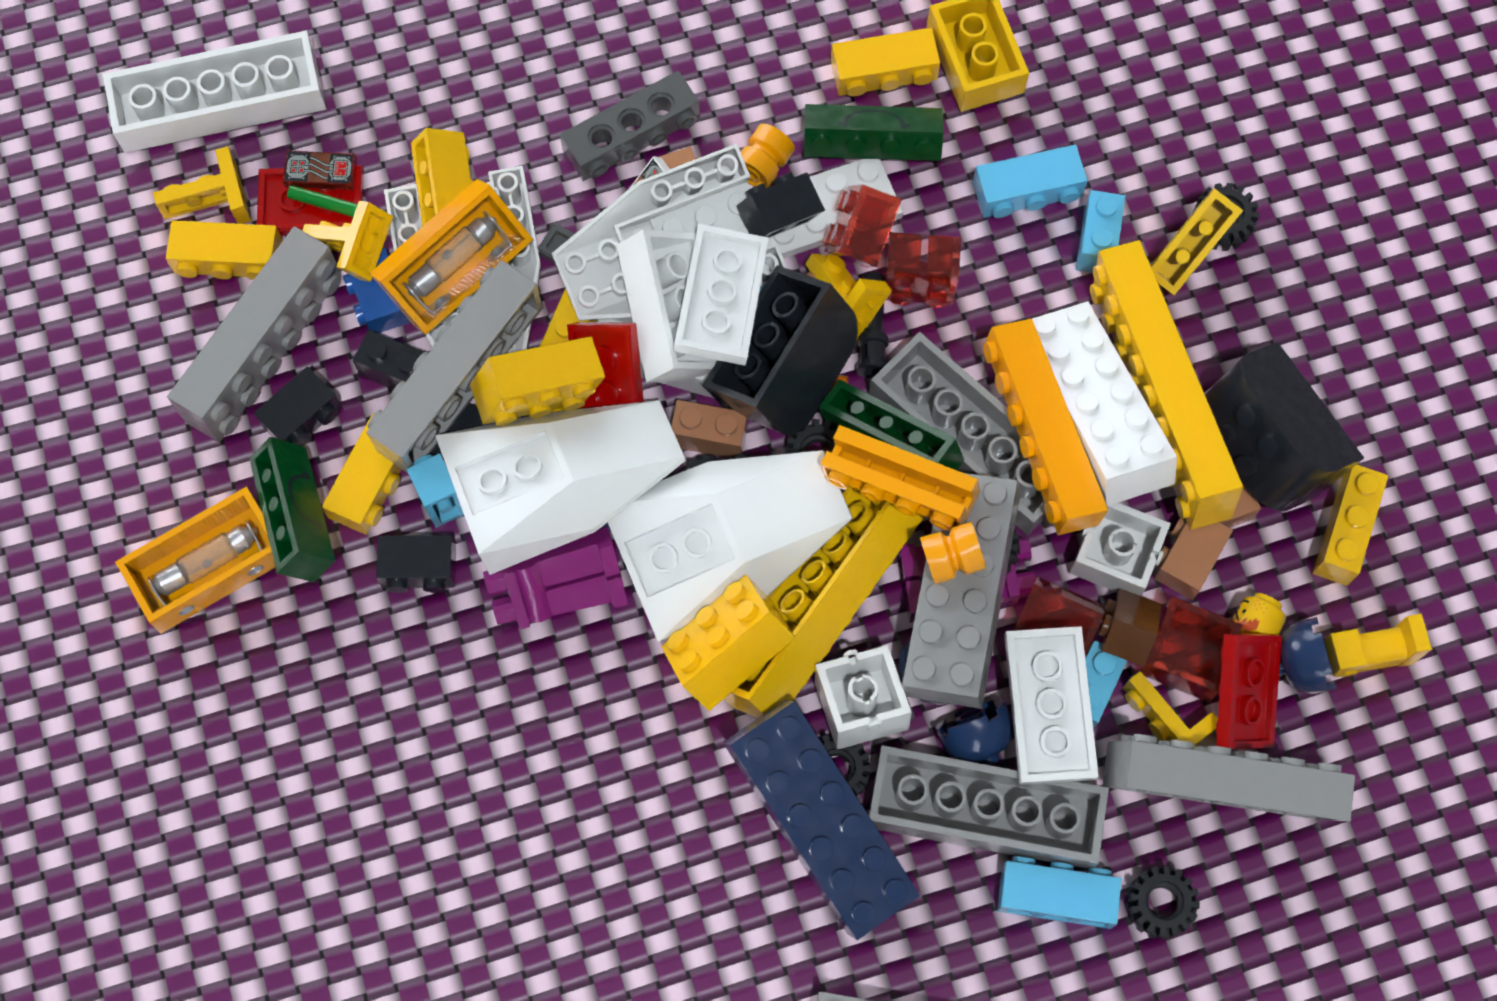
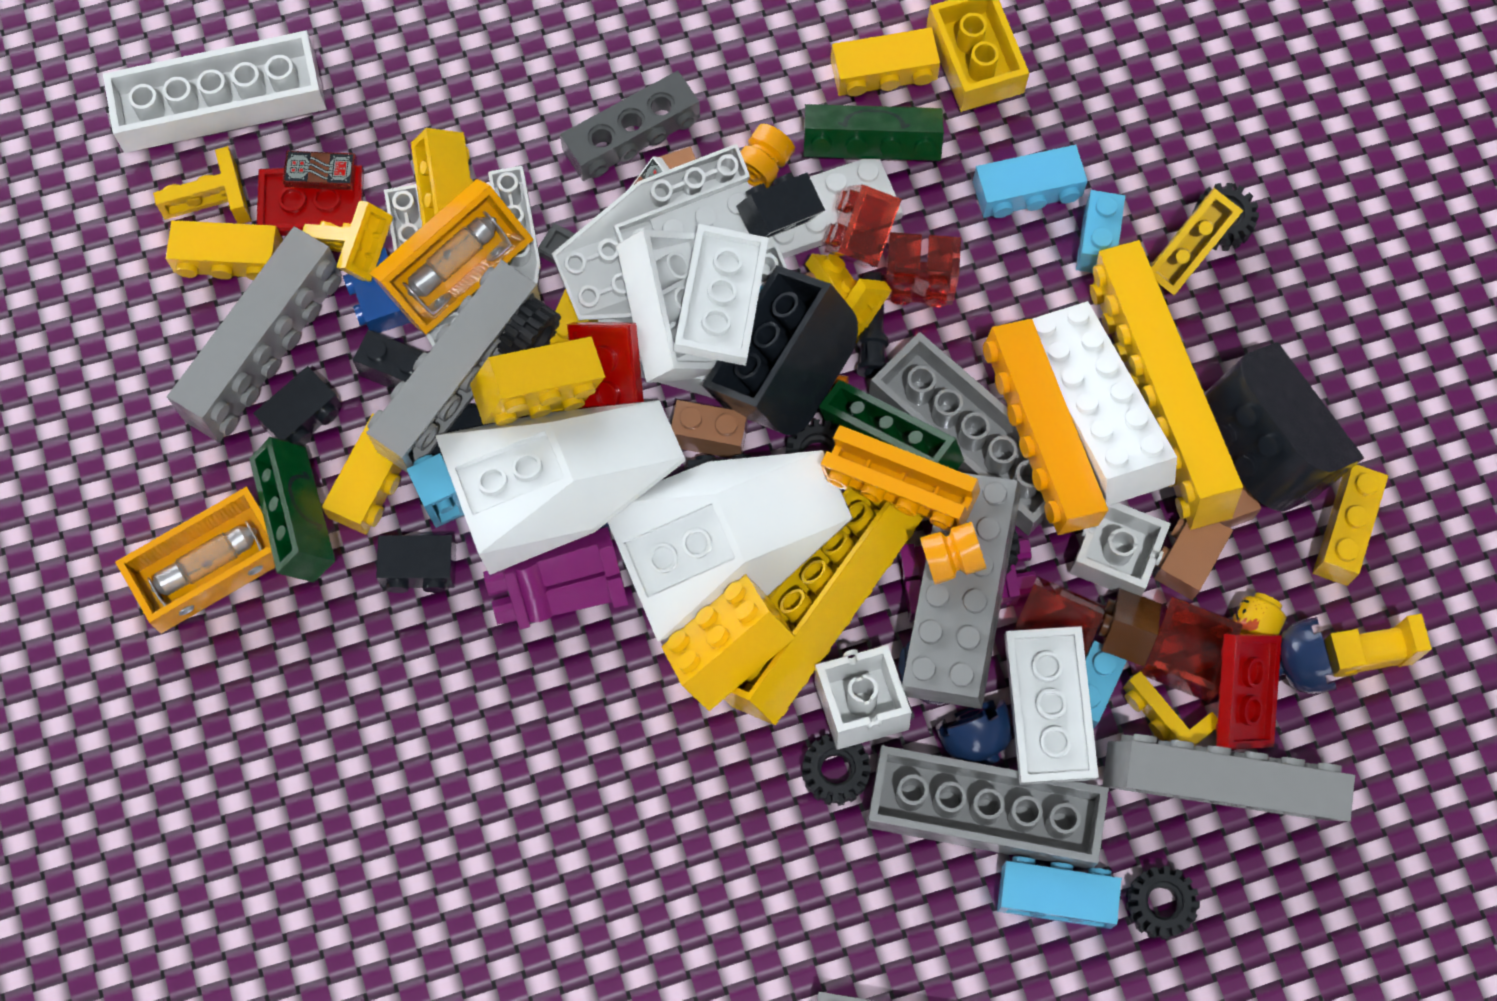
(321, 200): green bar -> none
(529, 328): none -> black tyre
(821, 819): dark blue brick -> none

